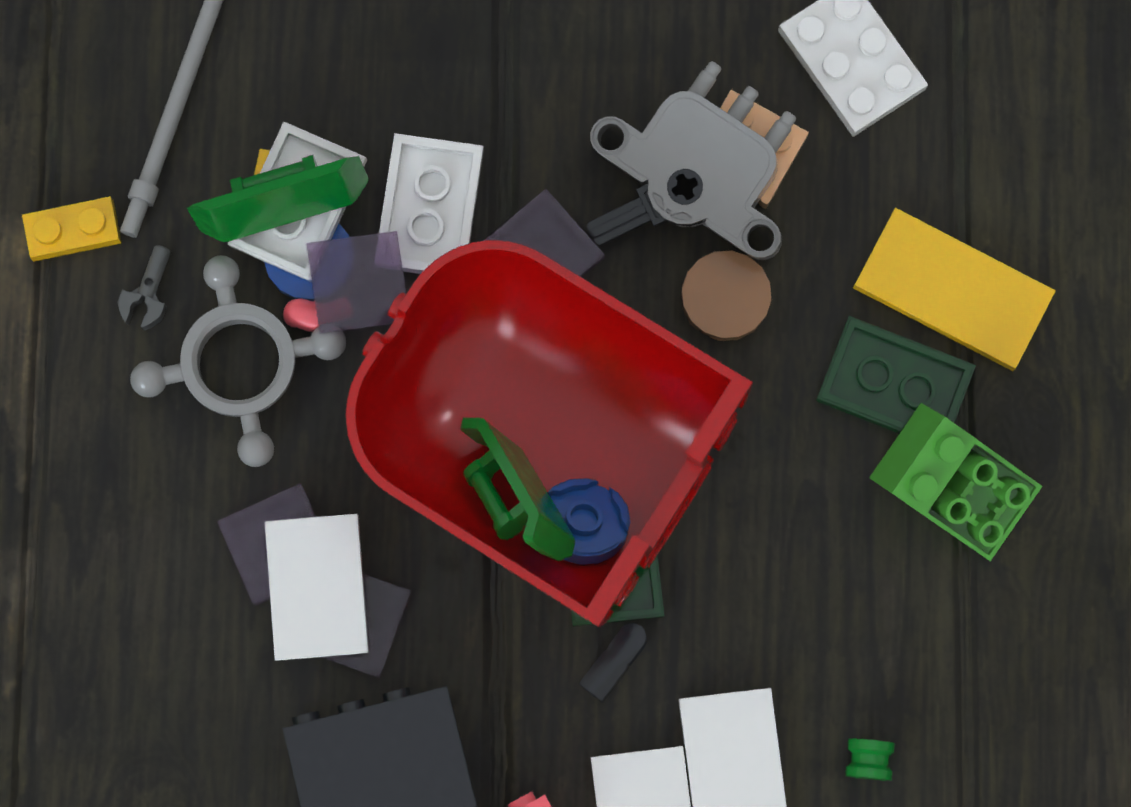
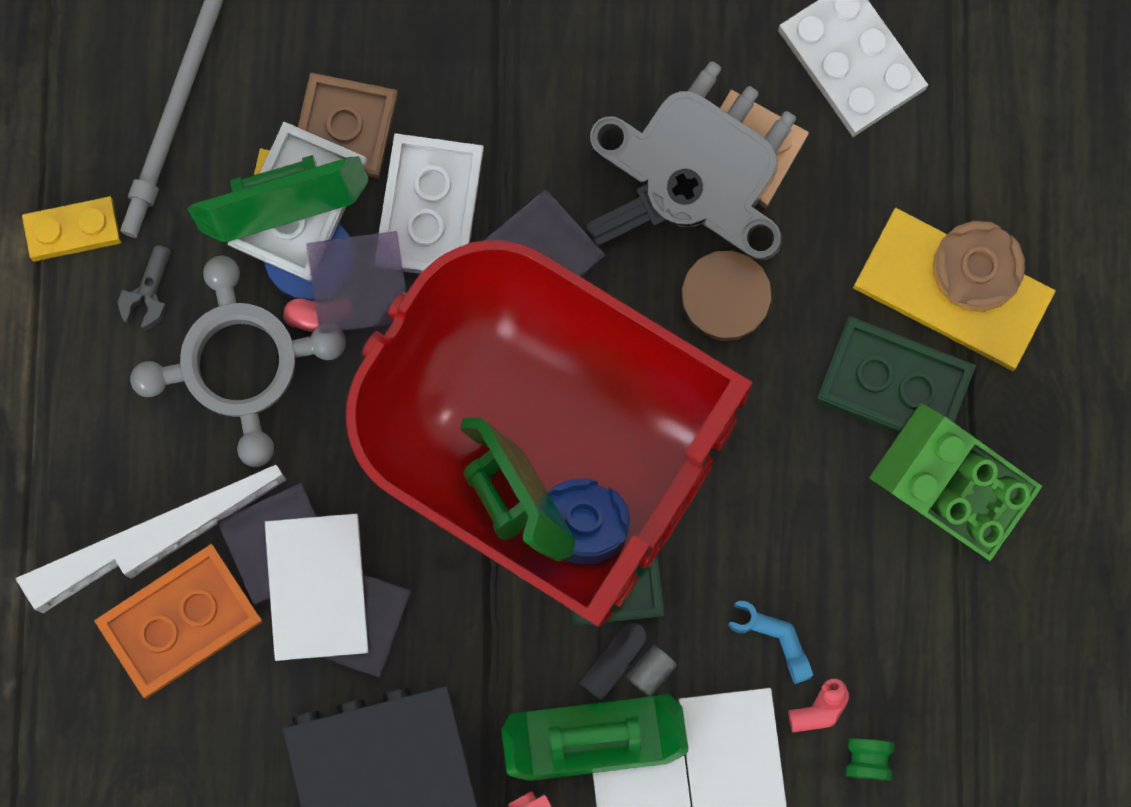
(144, 543): none -> white slope
(178, 621): none -> orange plate
(350, 116): none -> medium nougat tile
(594, 738): none -> green piece
(651, 670): none -> clear hinge
(796, 660): none -> dark azure arm
(825, 709): none -> coral arm
(978, 266): none -> medium nougat tile

